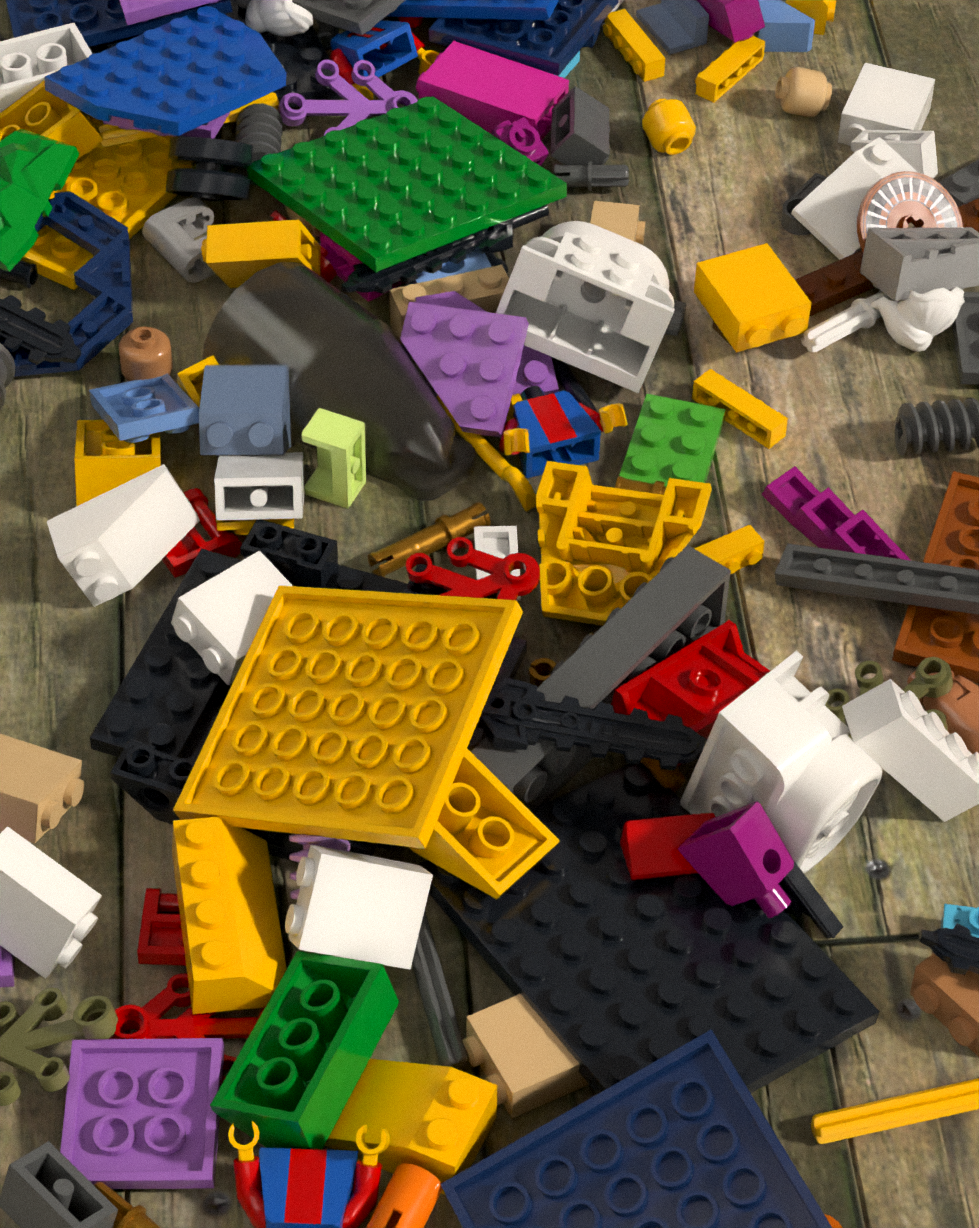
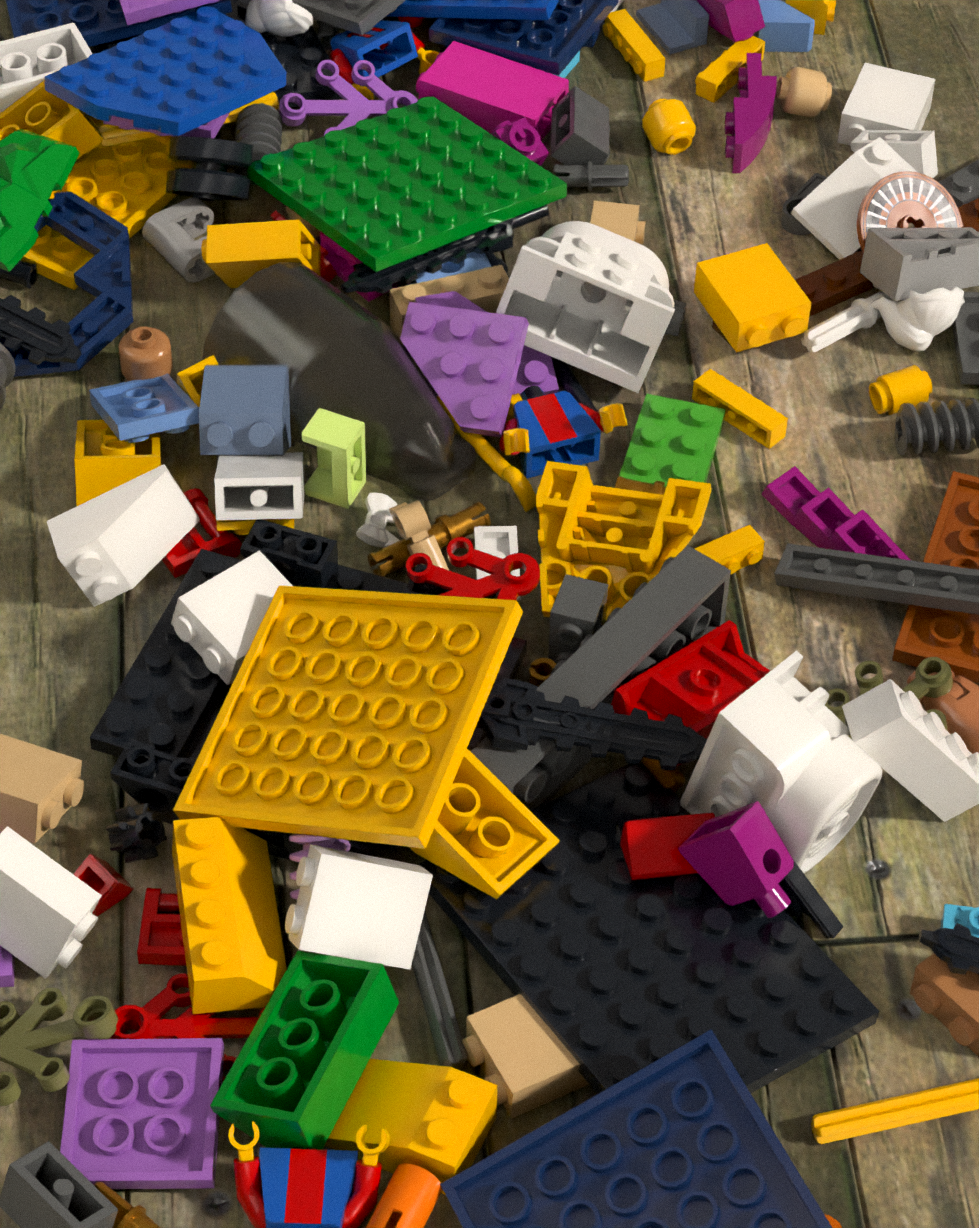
(105, 881): none -> red slope
(136, 833): none -> black gear
(378, 514): none -> white piece
(413, 525): none -> tan bar
(575, 614): none -> dark grey brick
(751, 114): none -> magenta slope
(900, 387): none -> yellow brick

